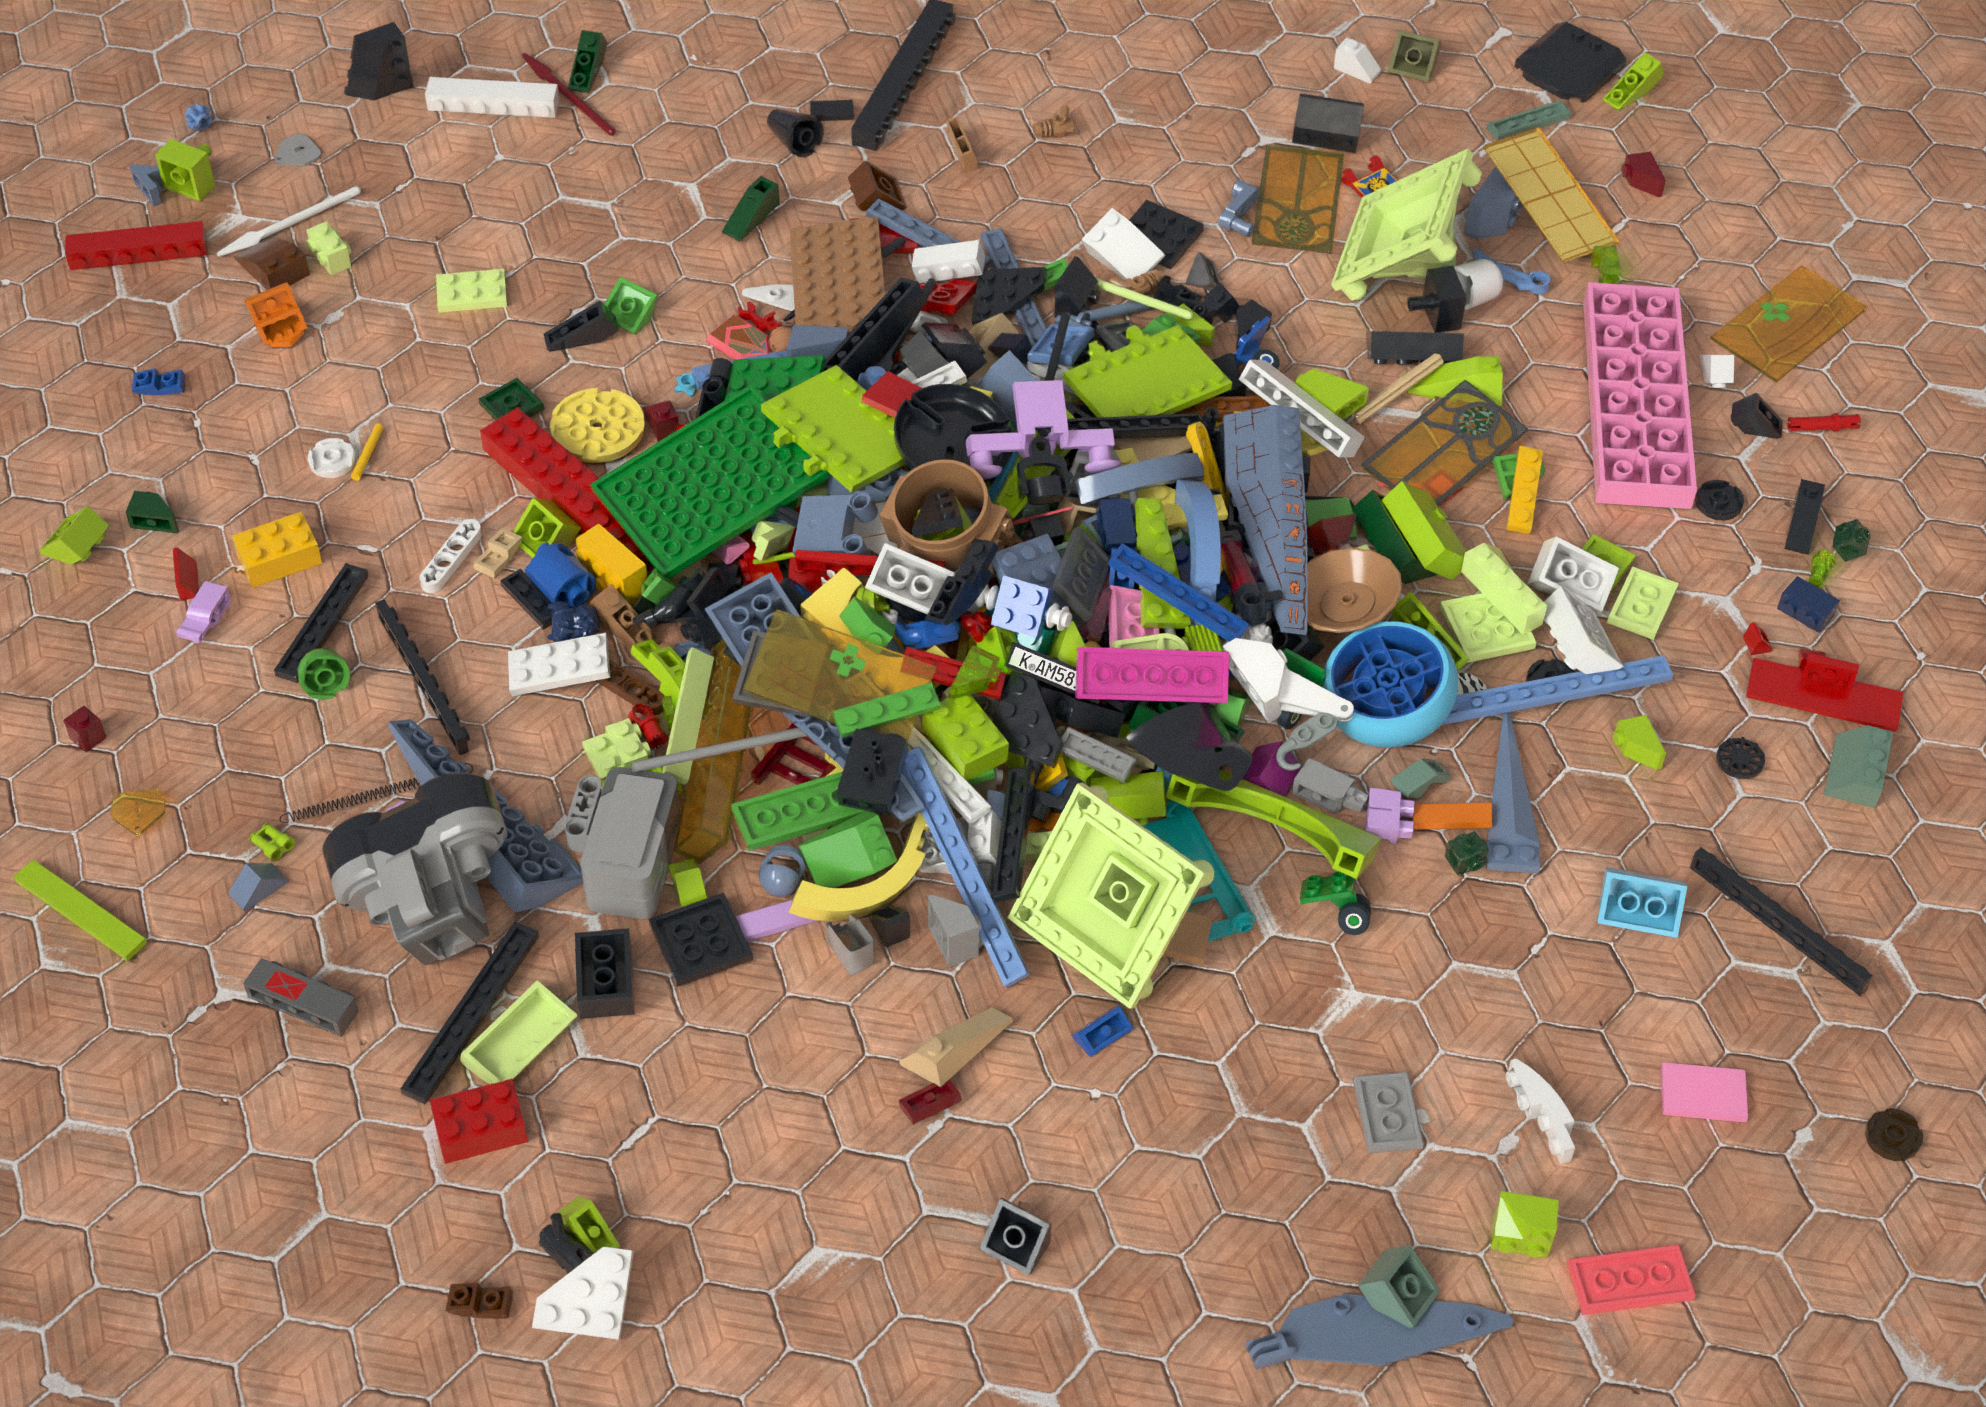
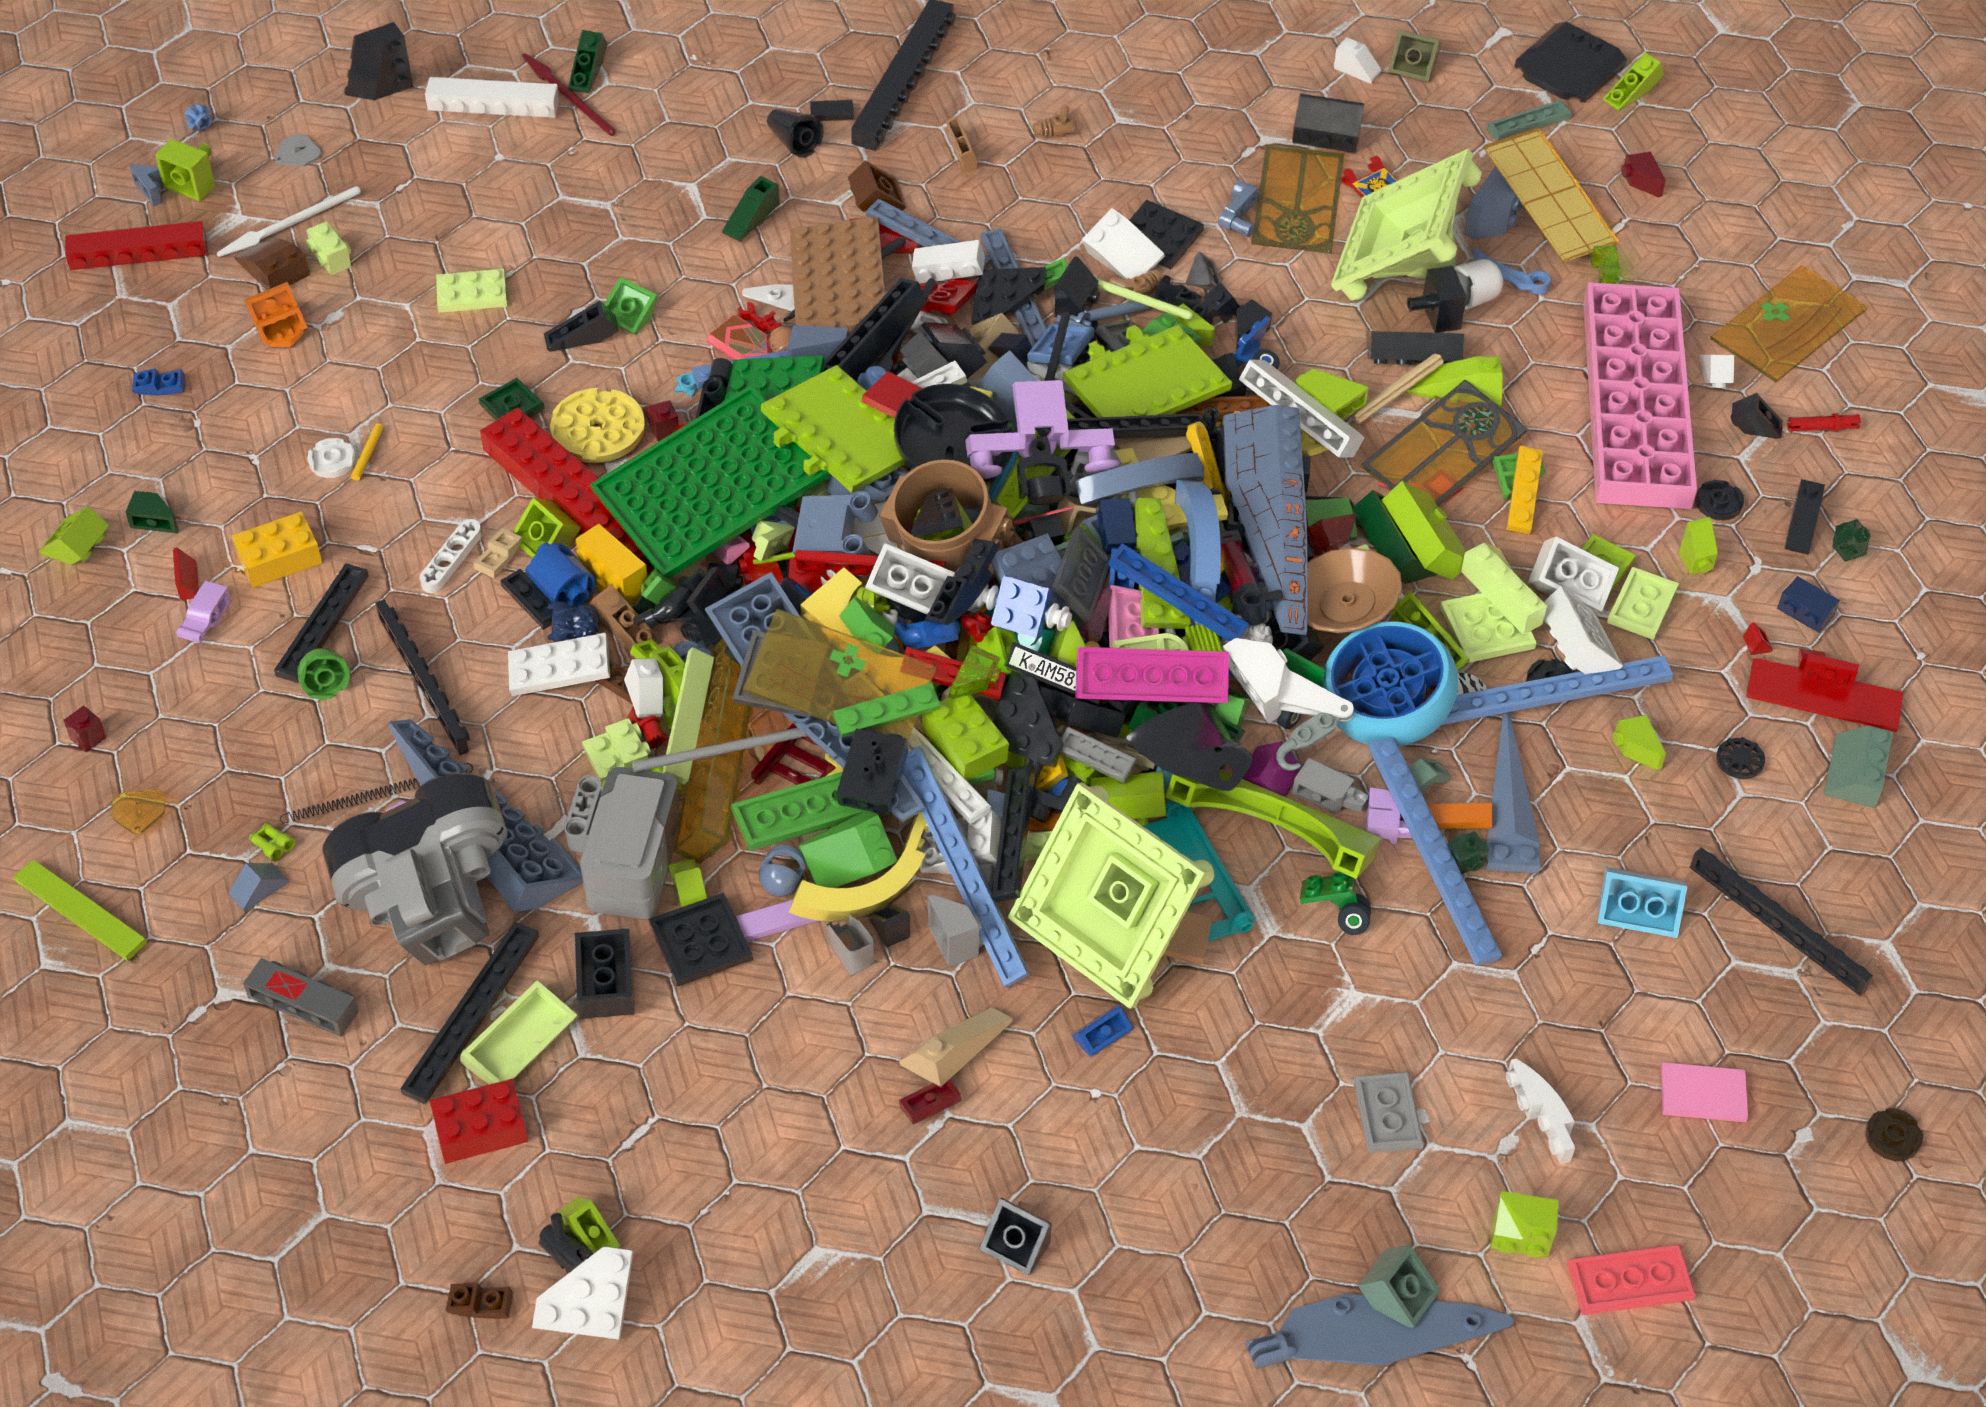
(645, 687): none -> white slope
(1435, 852): none -> medium blue plate
(1699, 546): none -> lime slope
(1822, 565): clear neon green cone -> none

